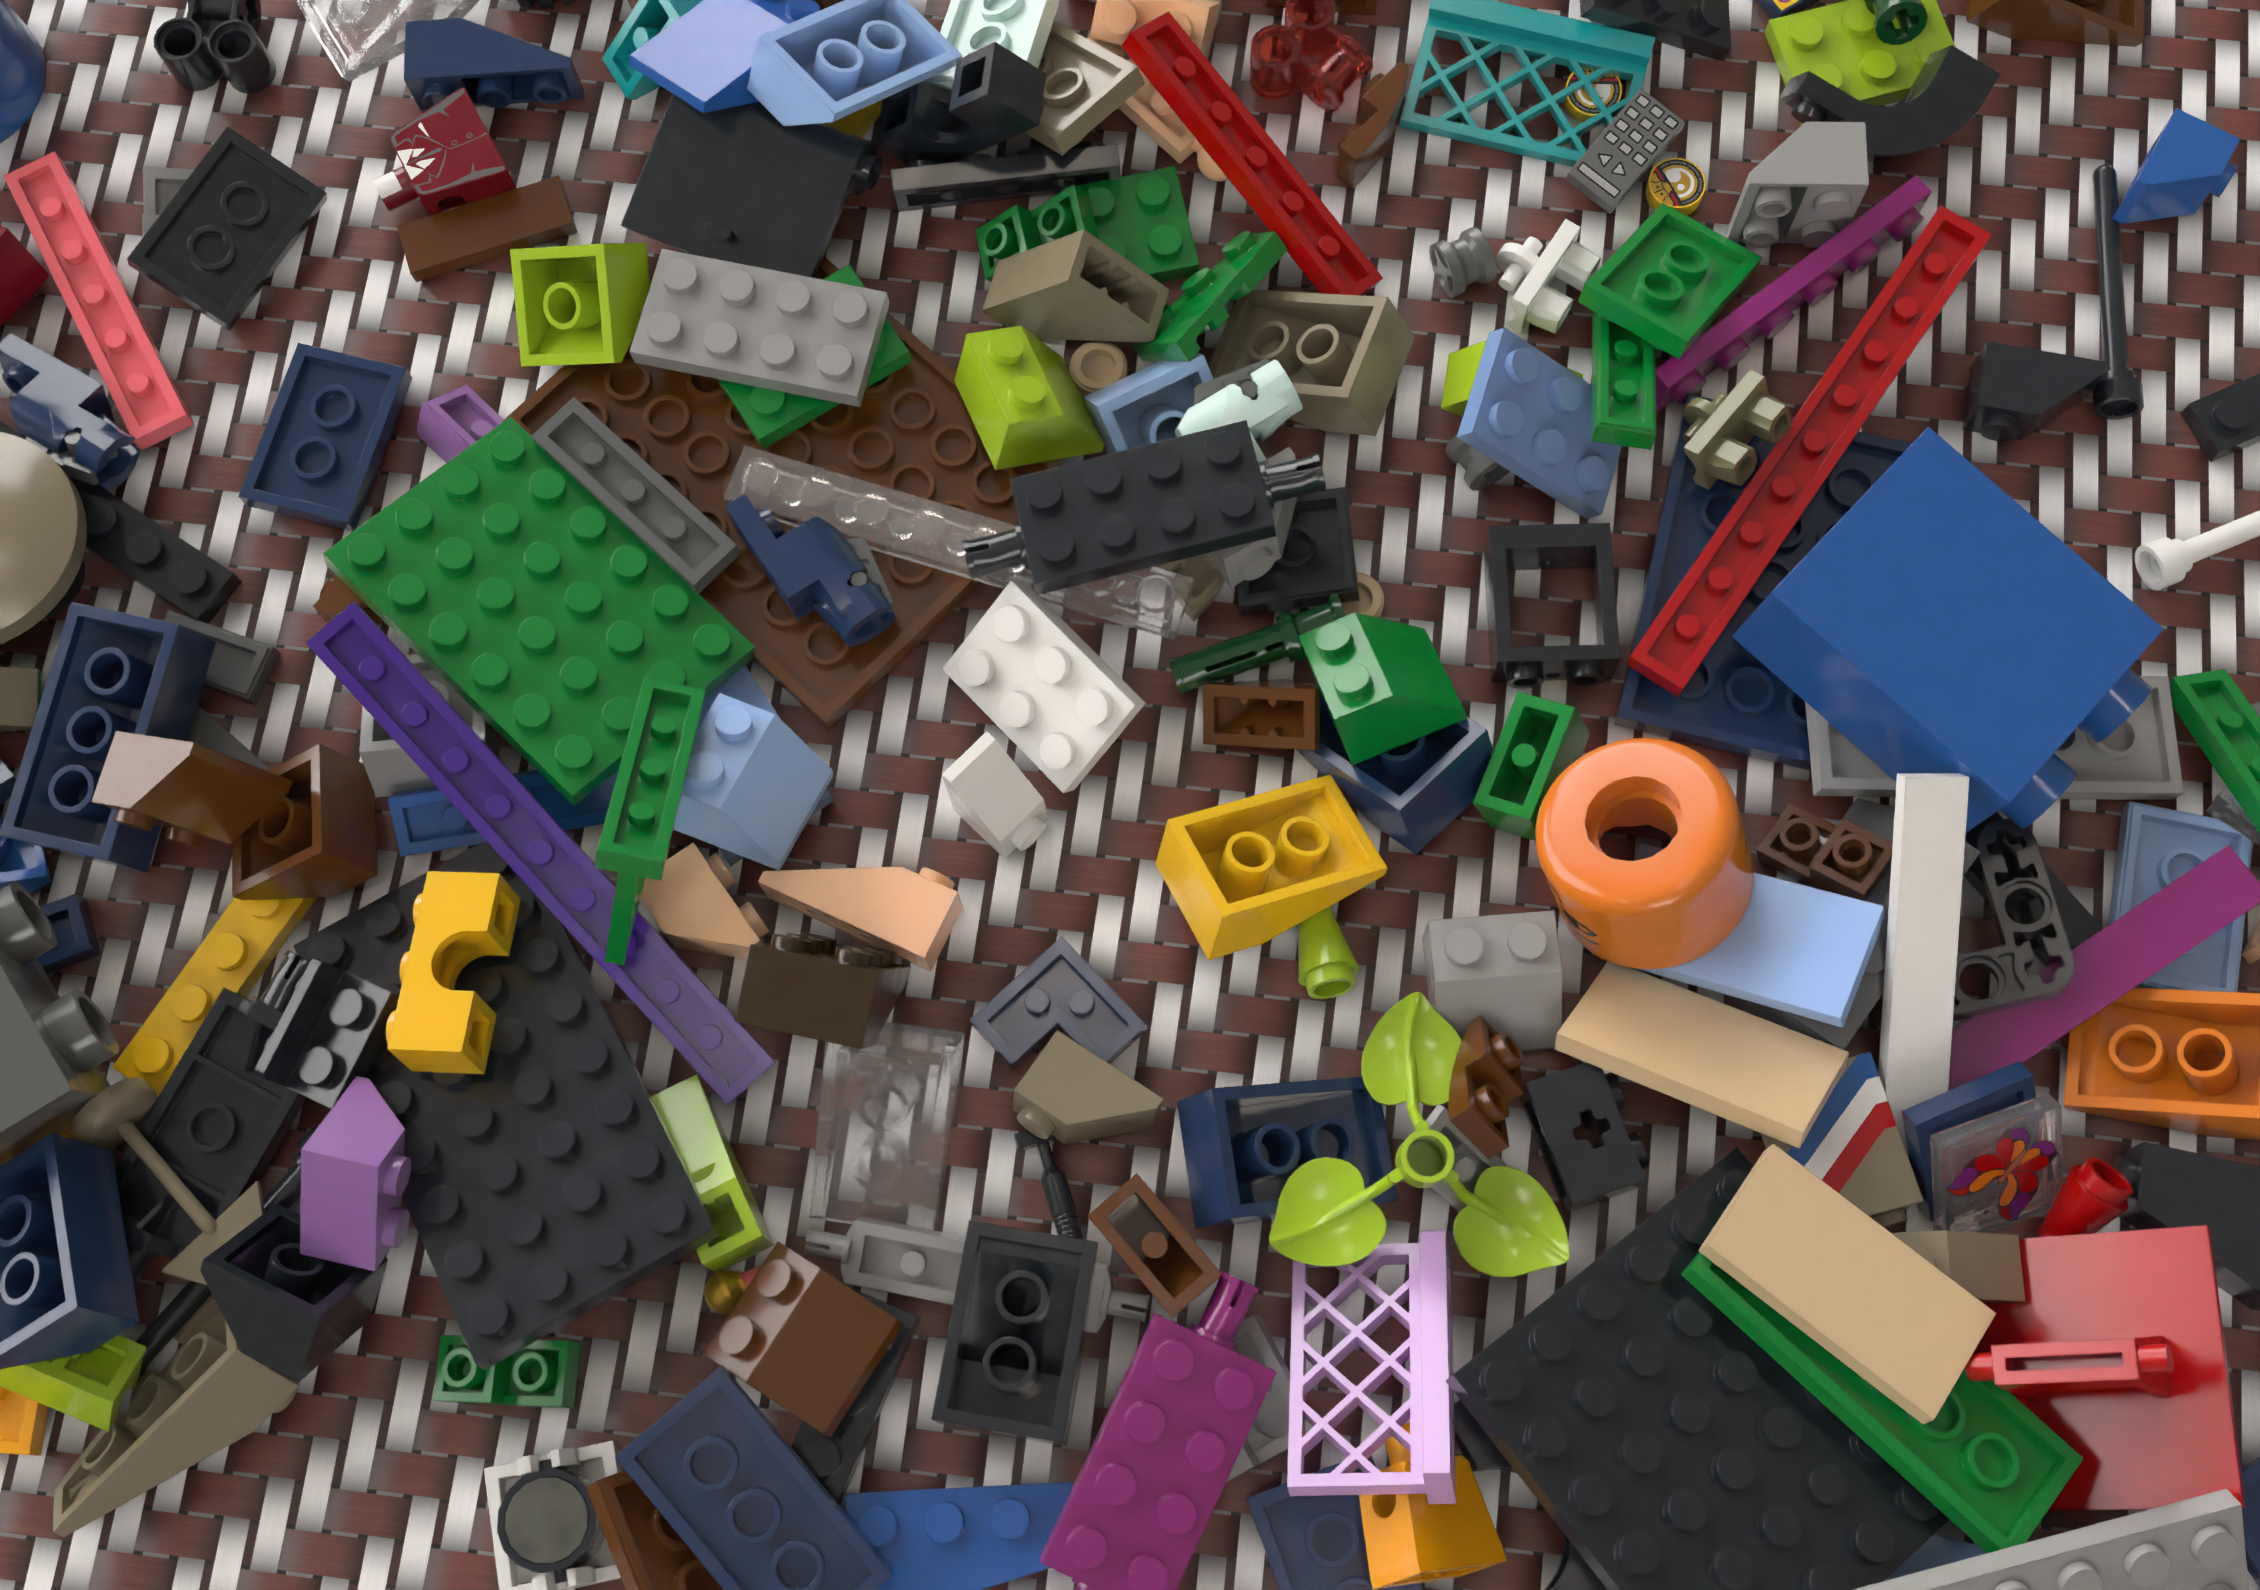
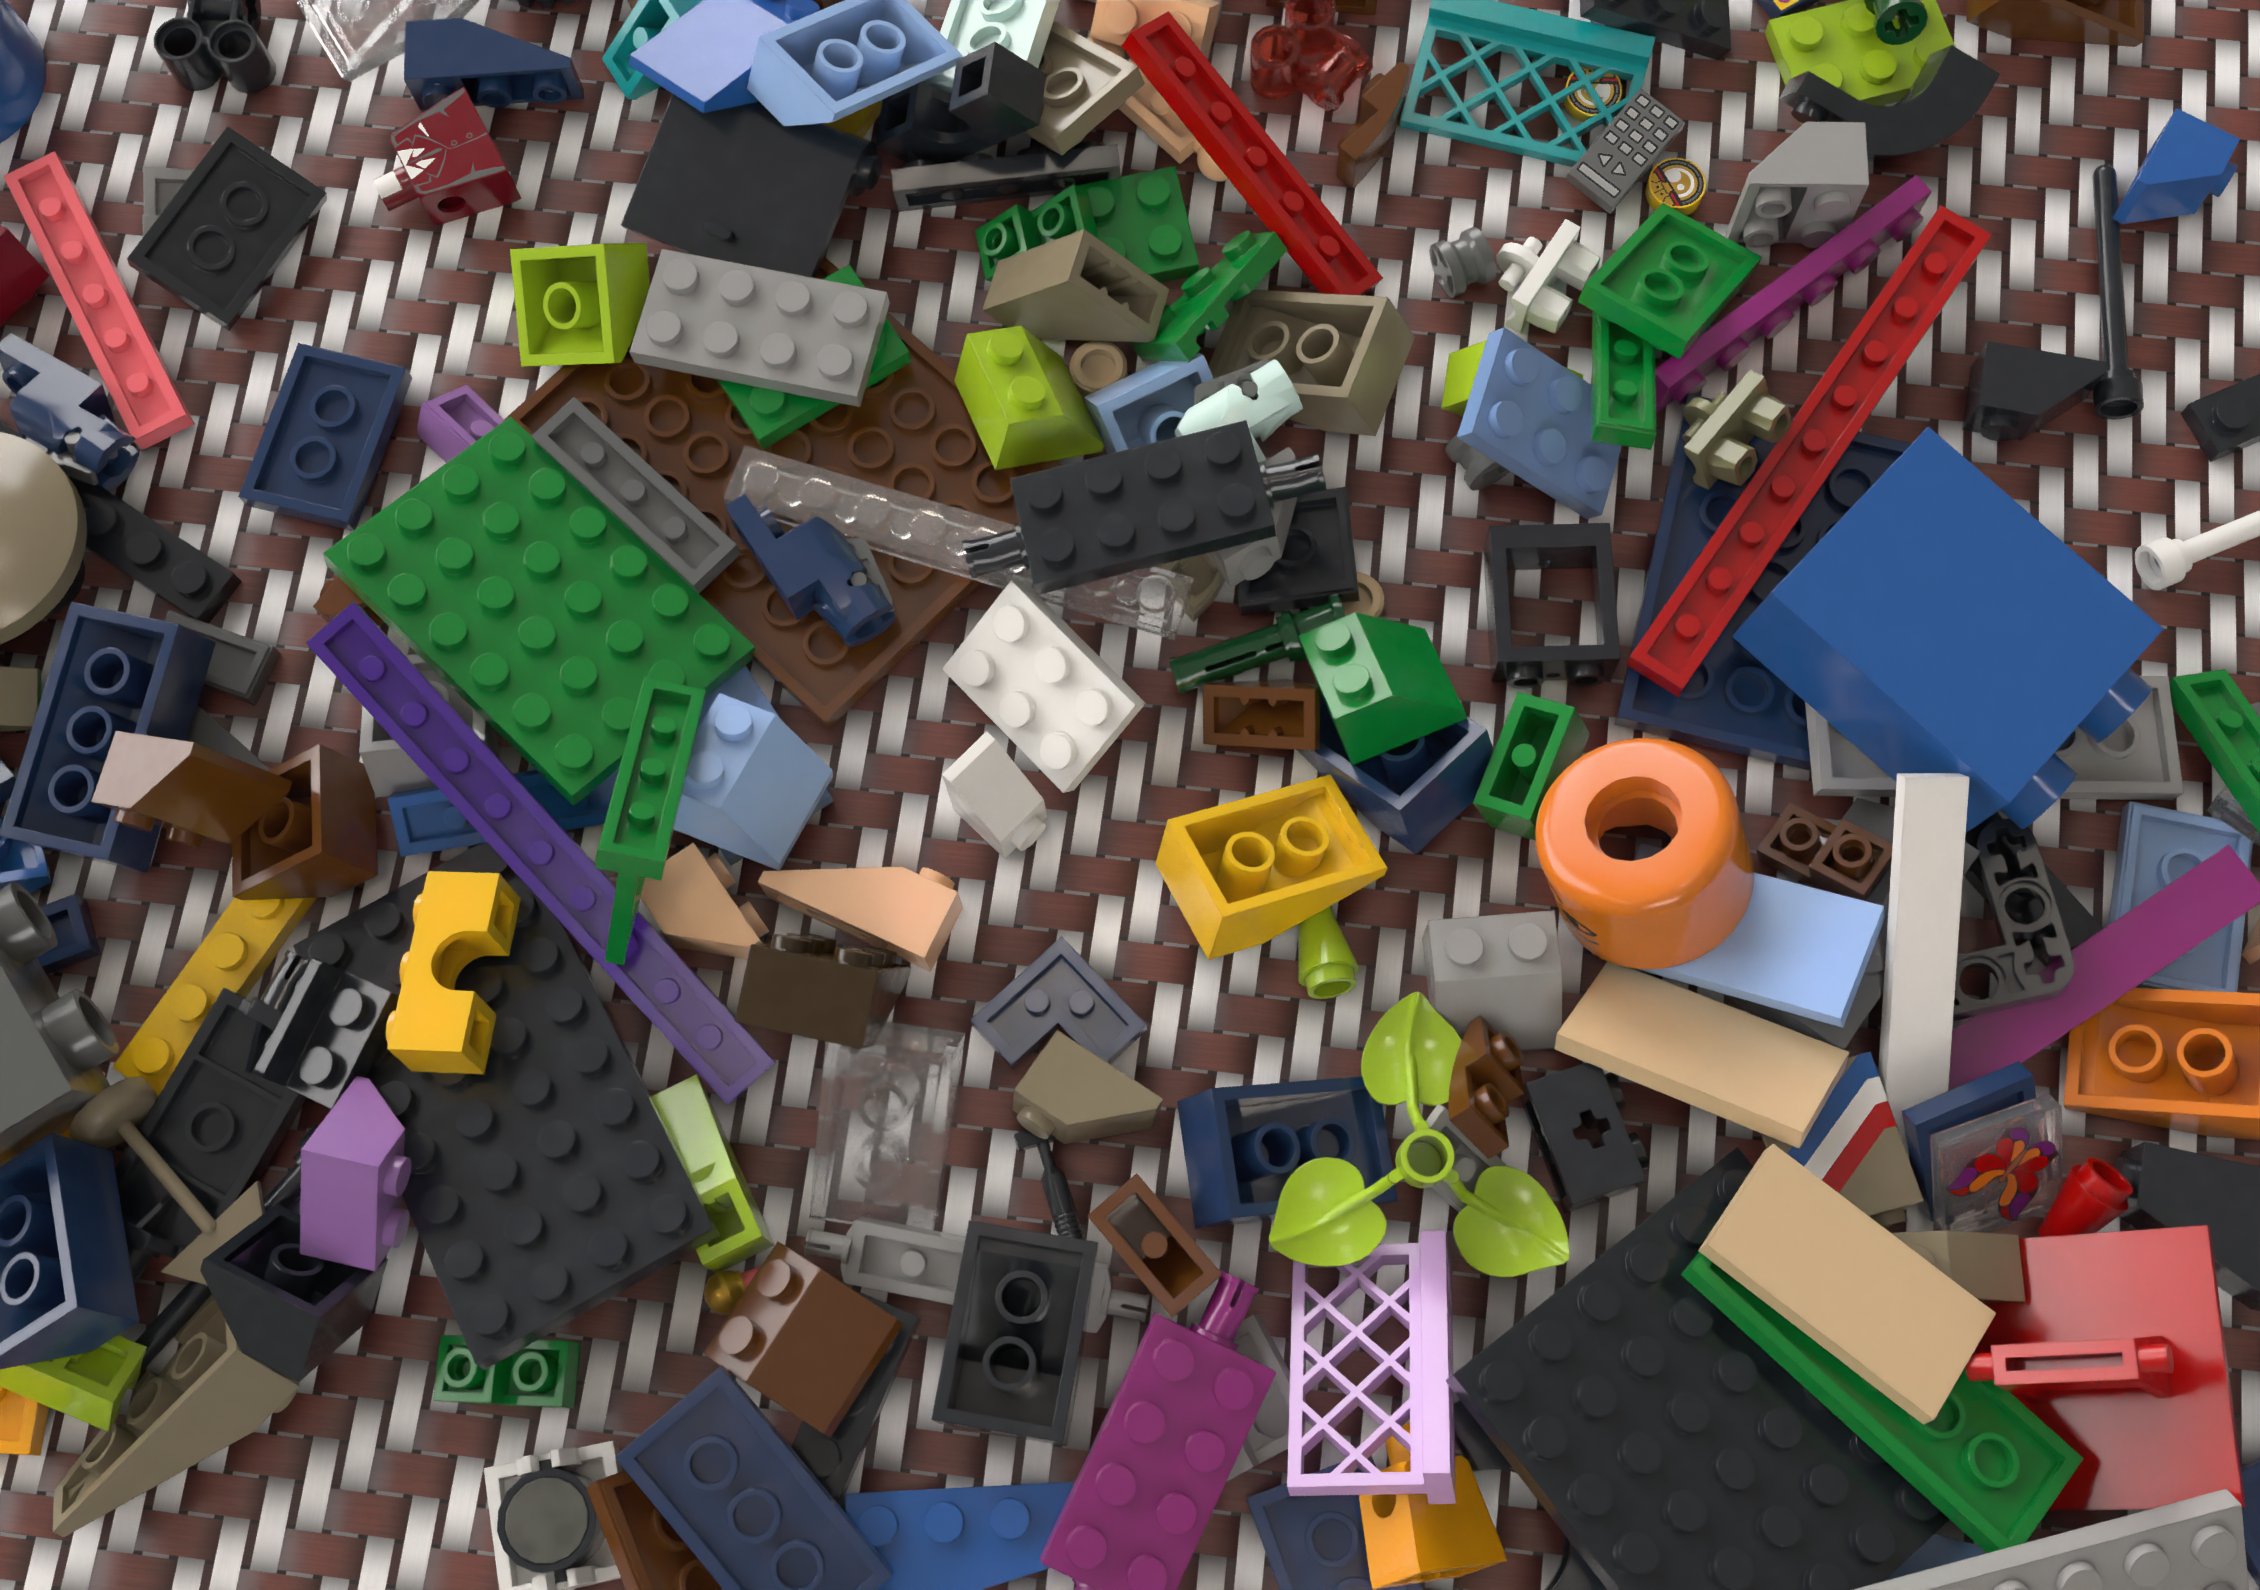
(486, 228): reddish brown tile -> none

